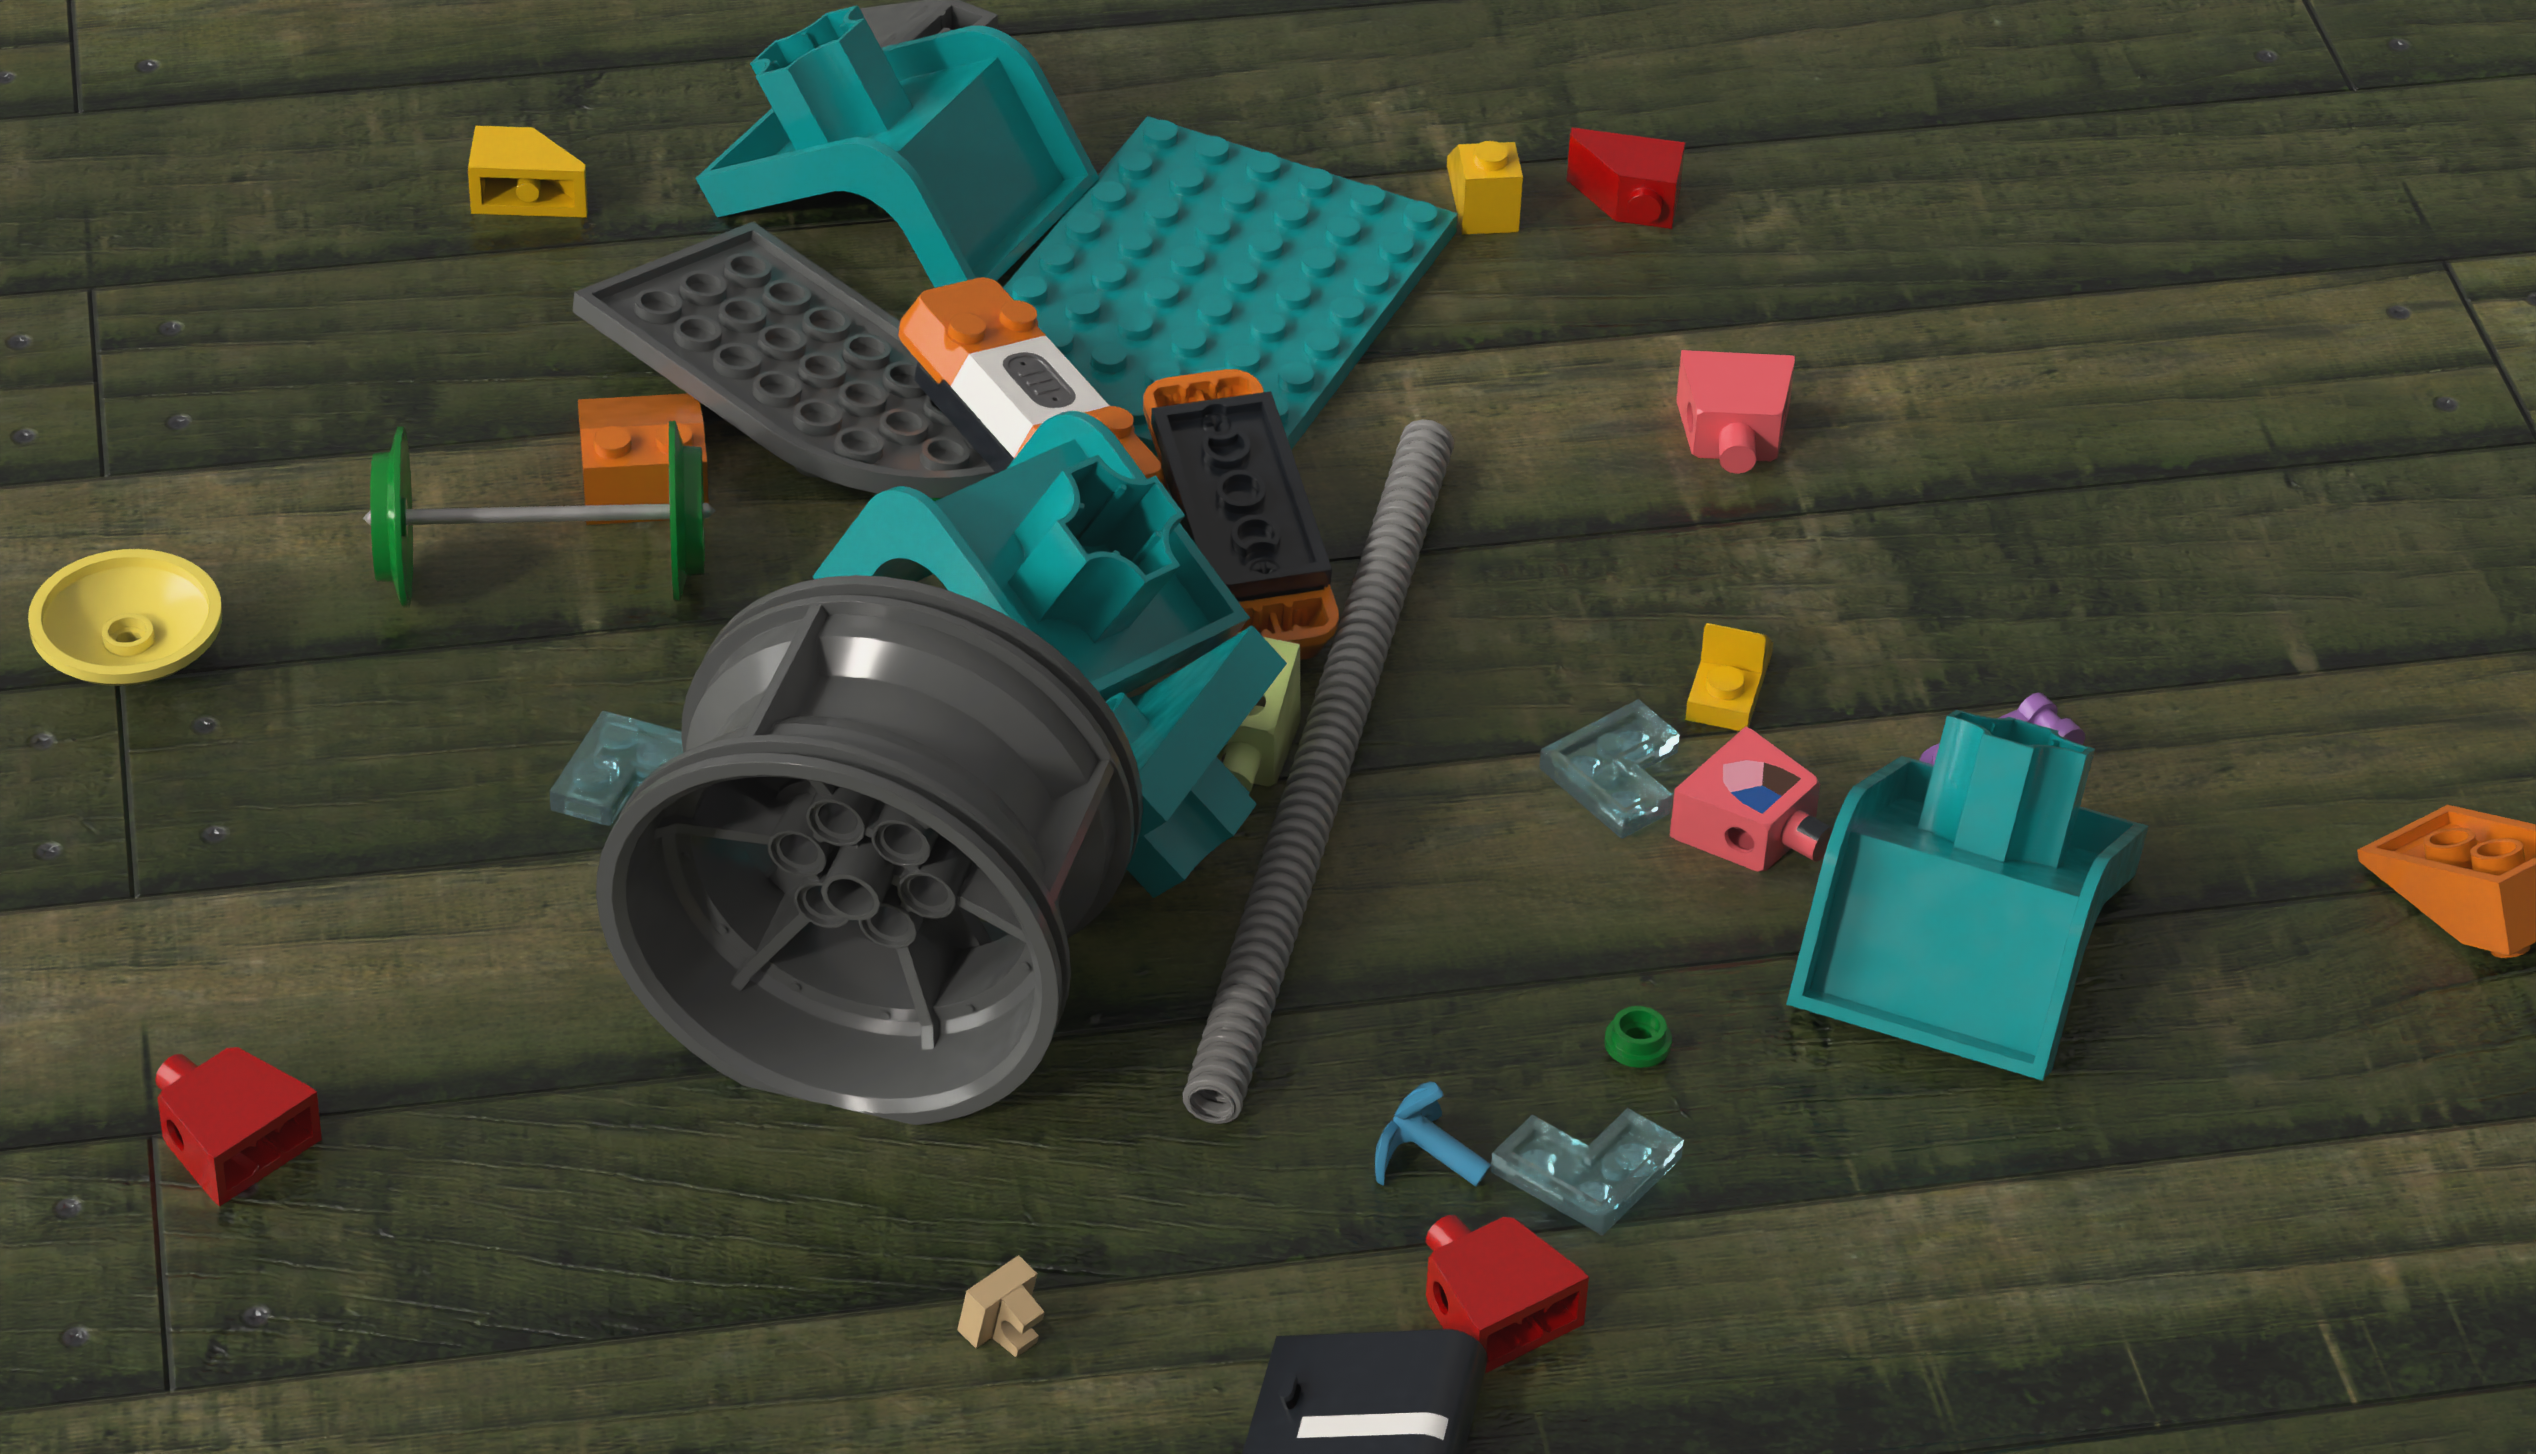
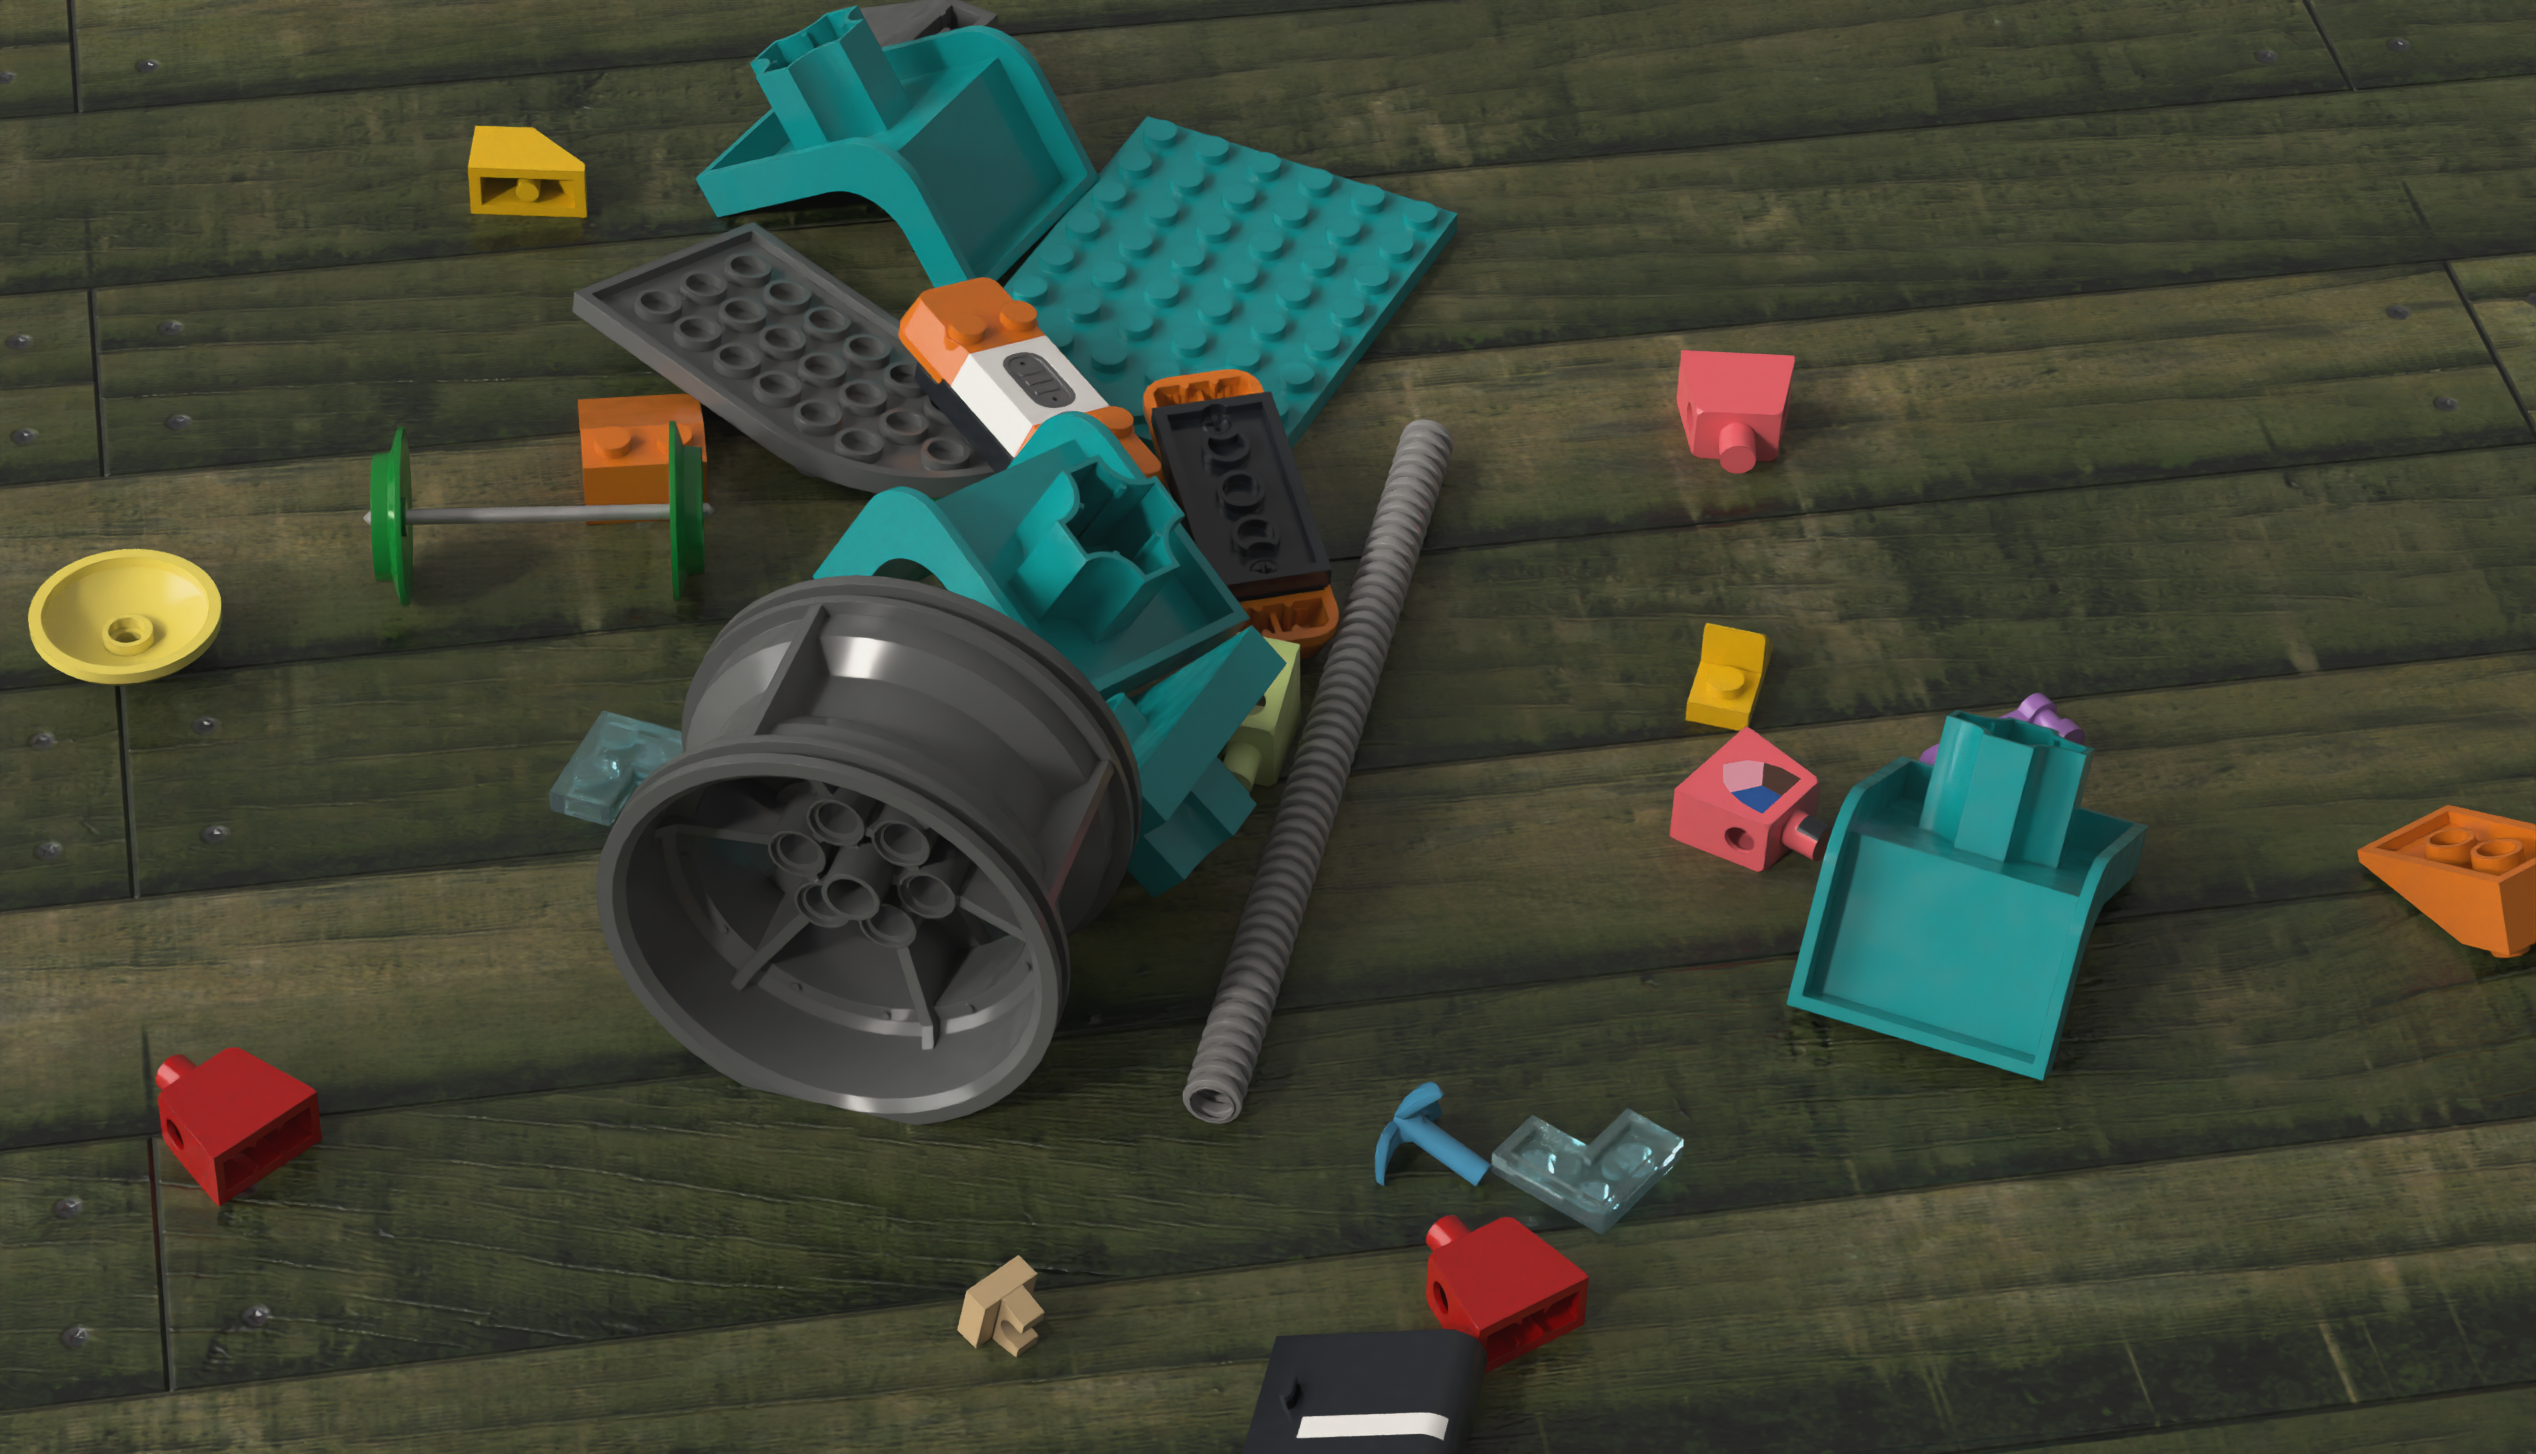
(1486, 186): yellow slope -> none
(1607, 766): clear light blue plate -> none
(1627, 175): red slope -> none
(1638, 1037): green plate -> none

